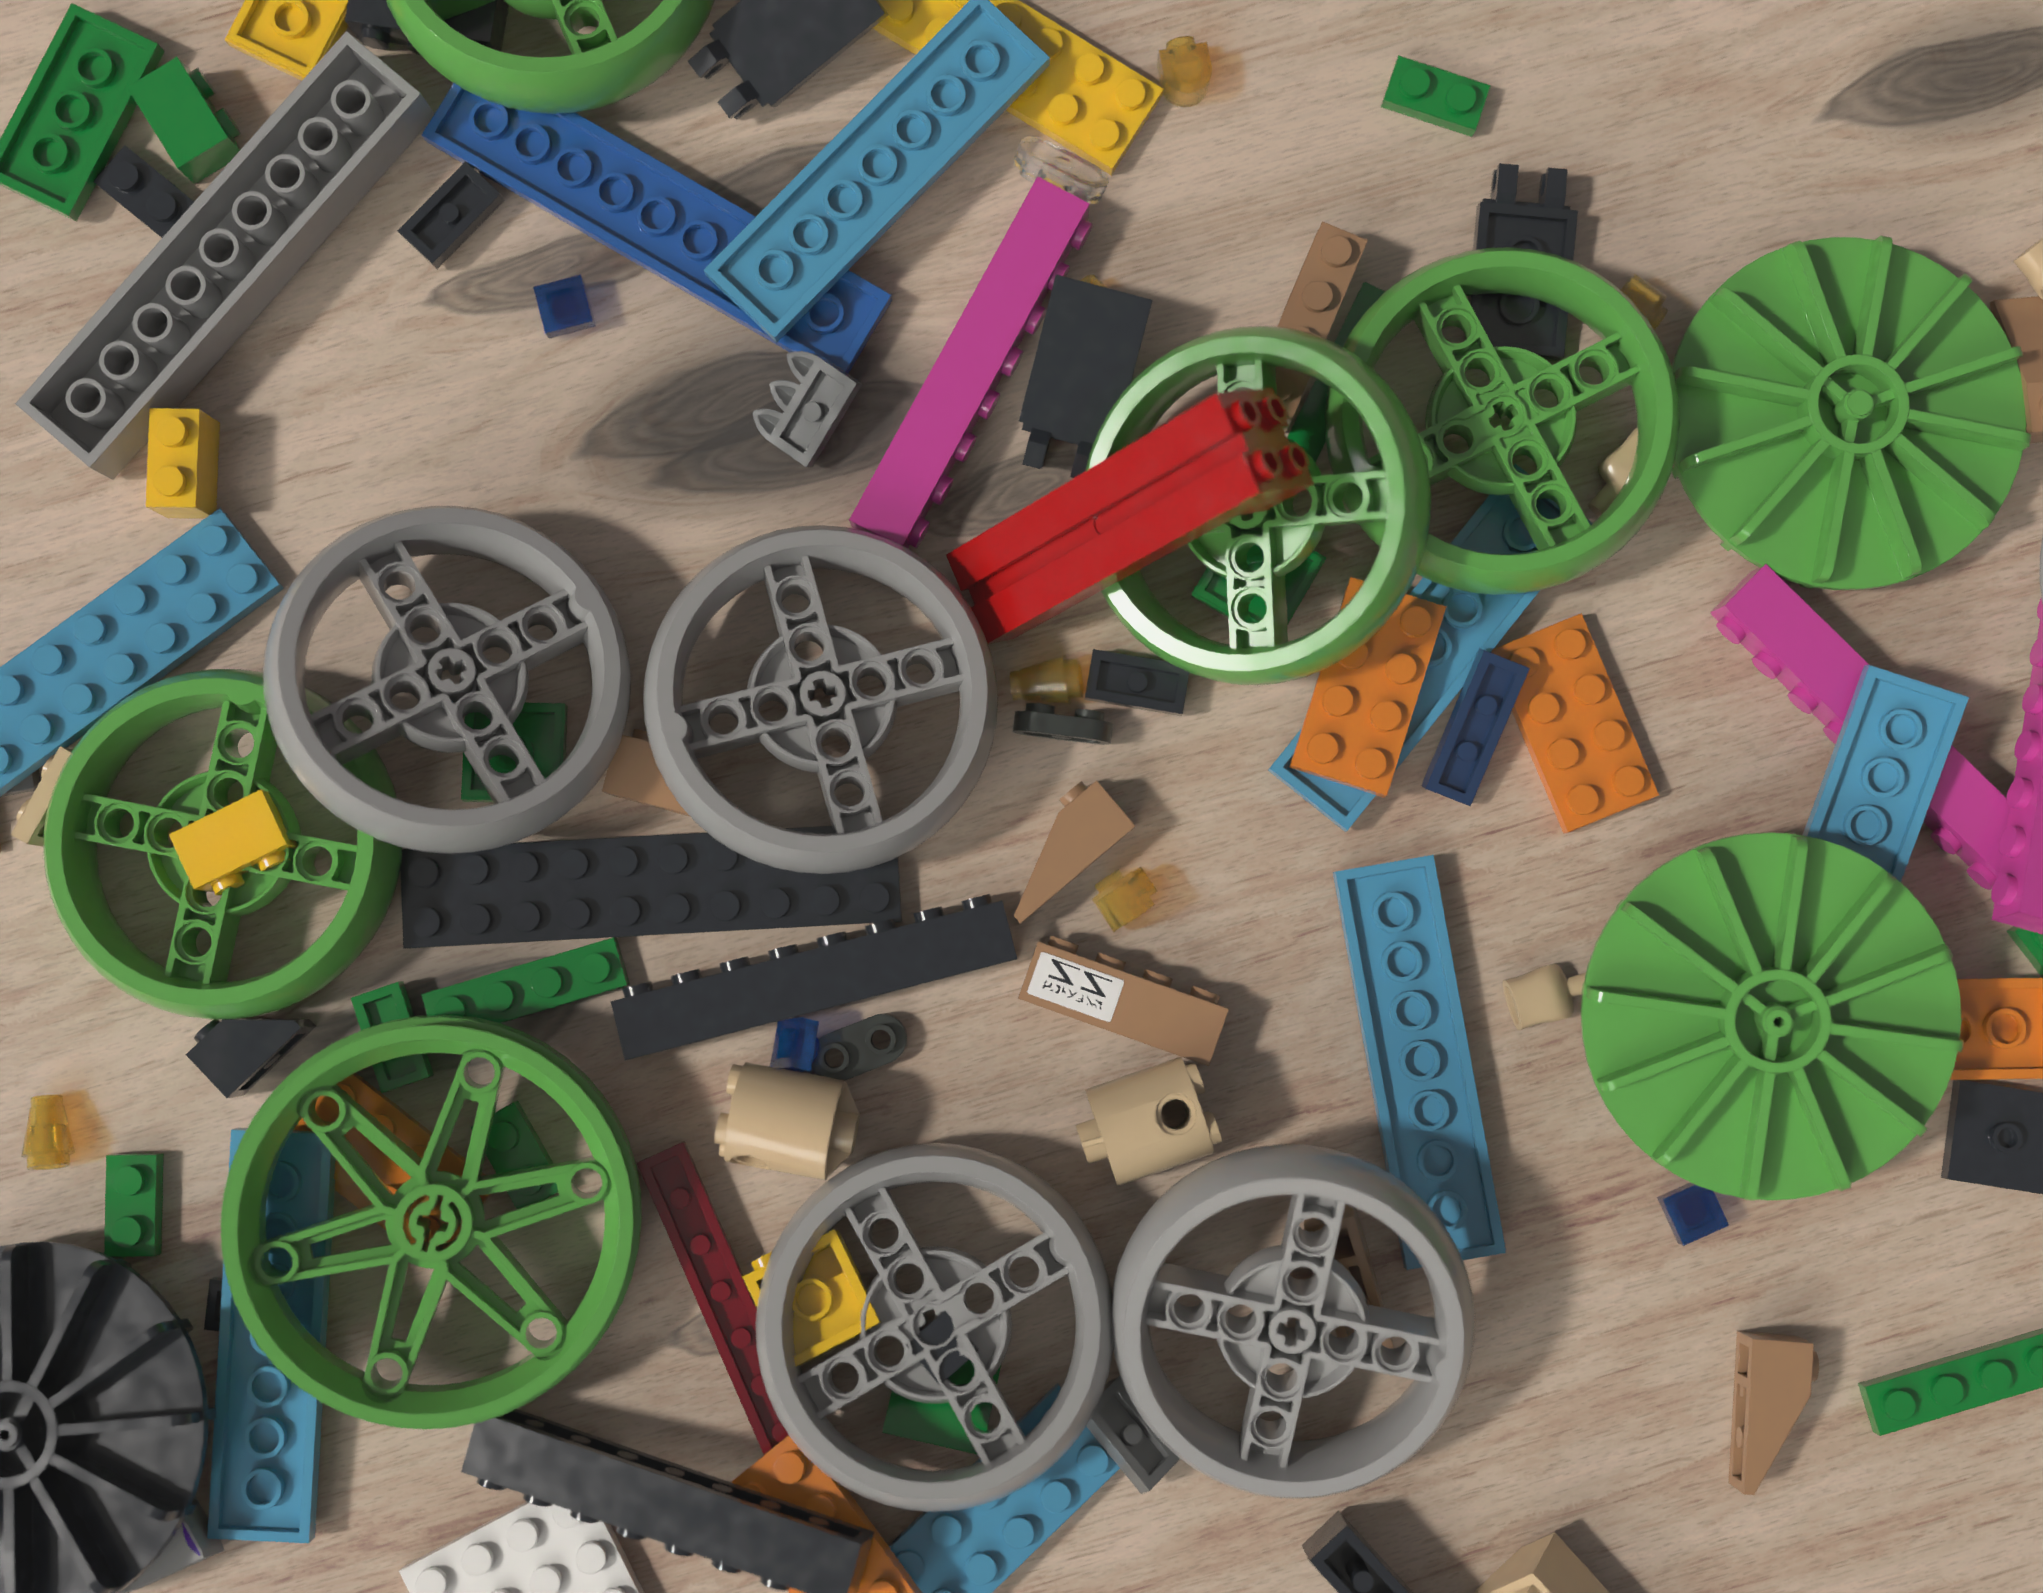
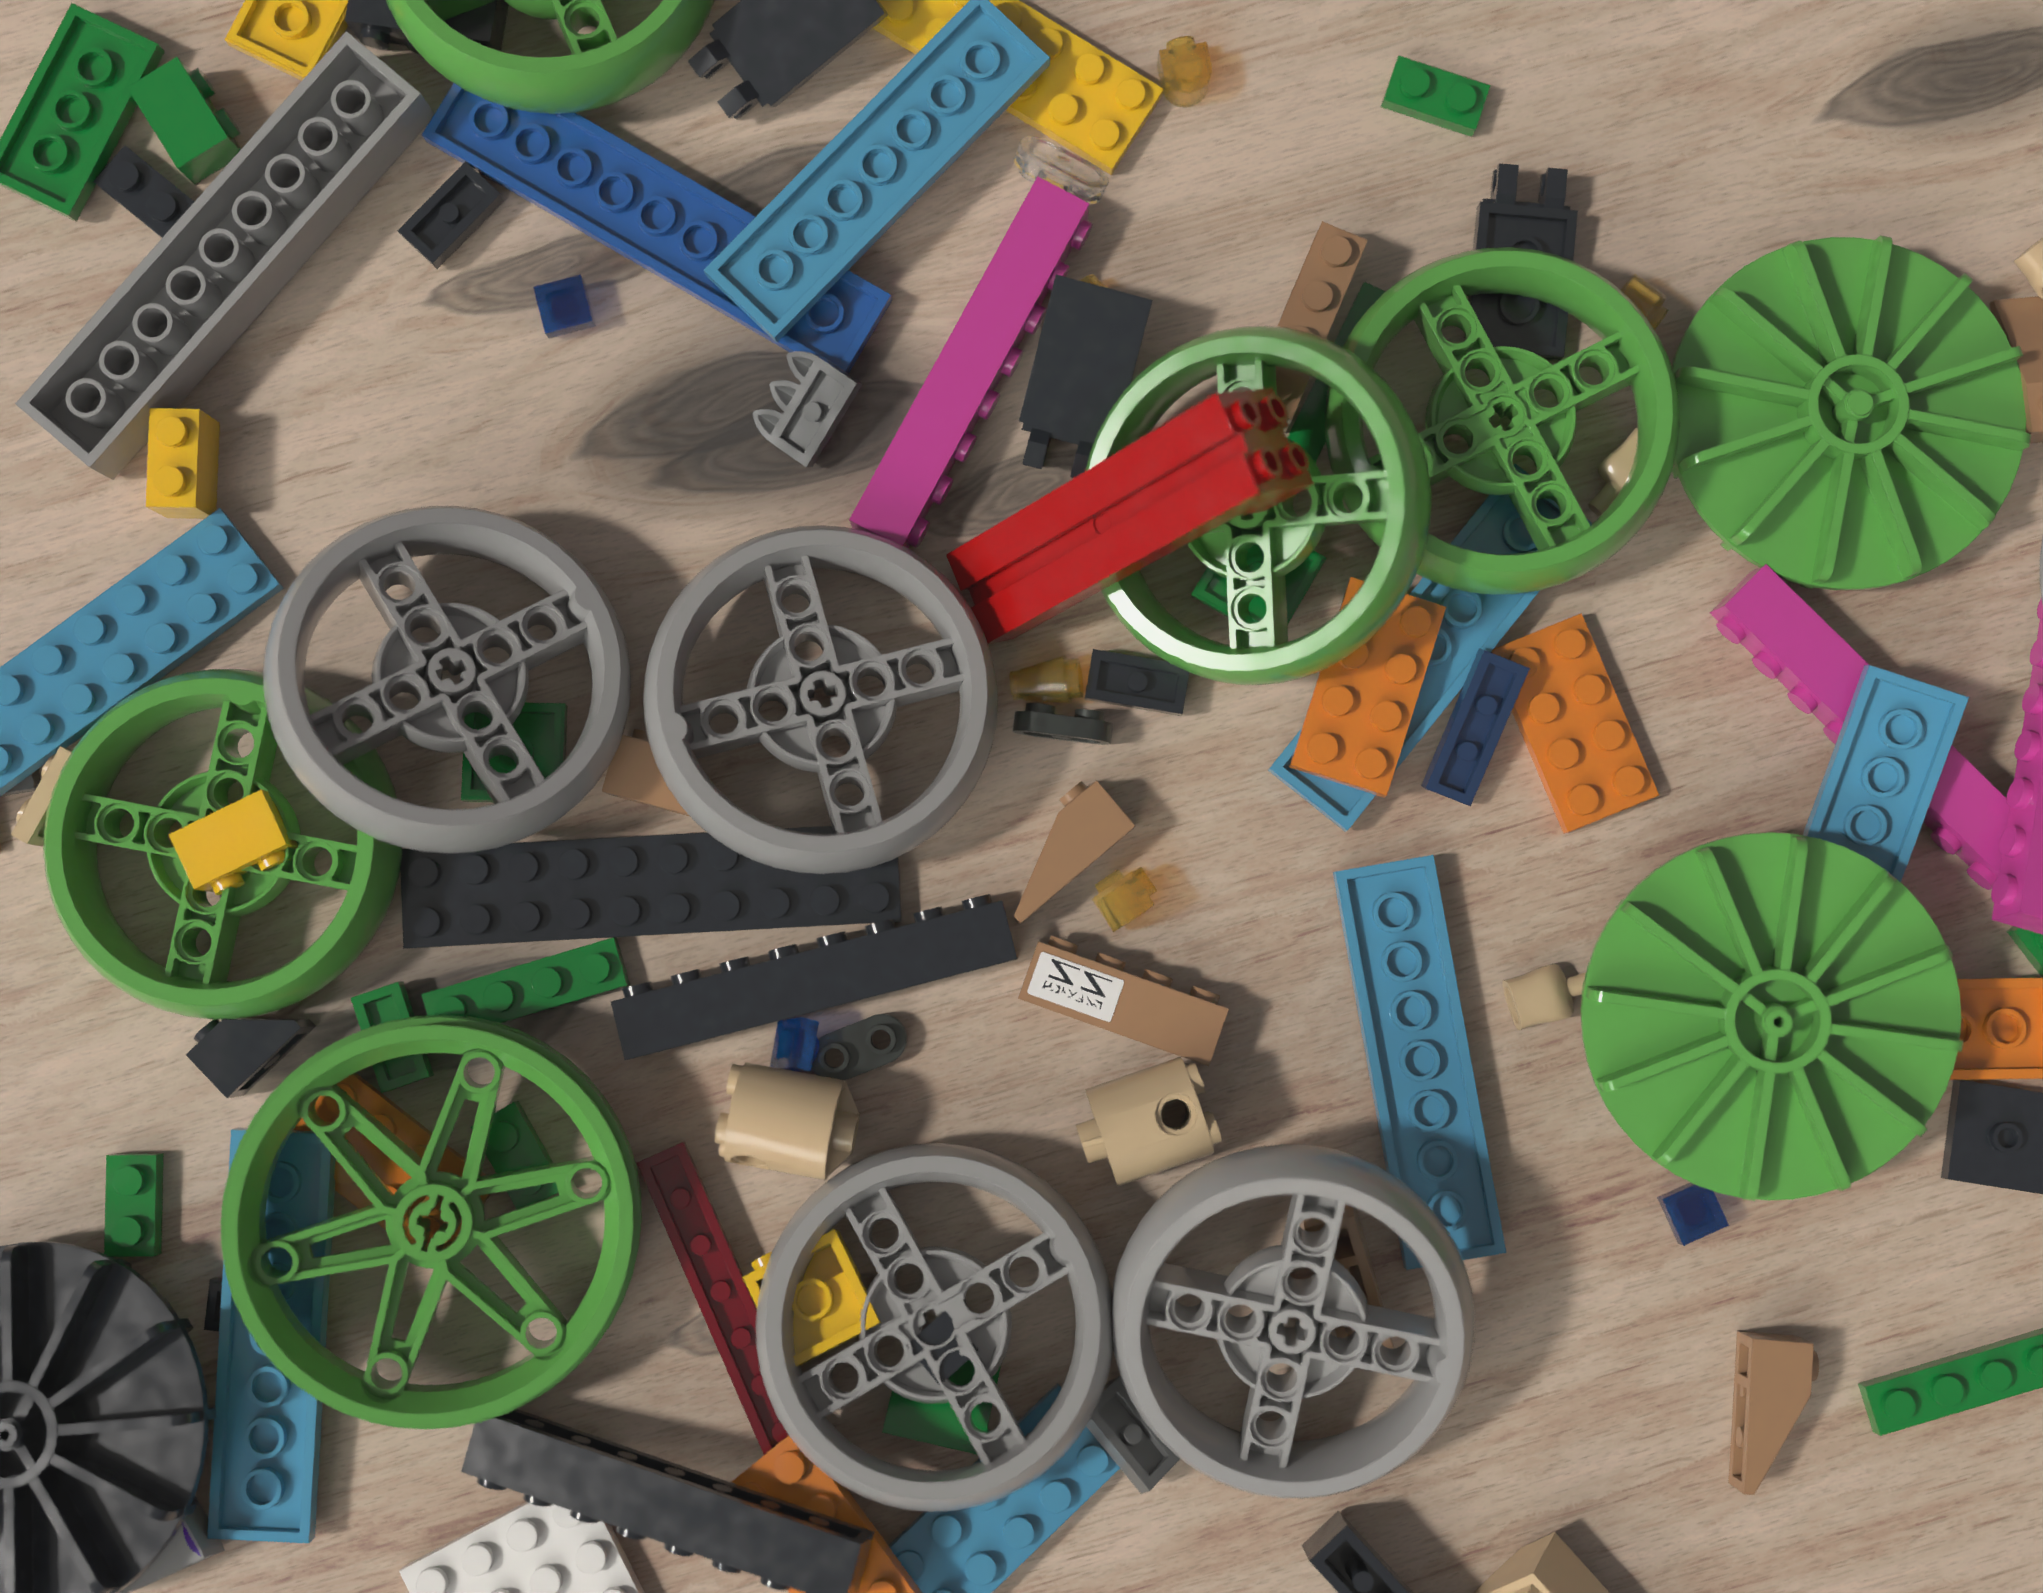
(47, 1134): clear yellow cone -> none

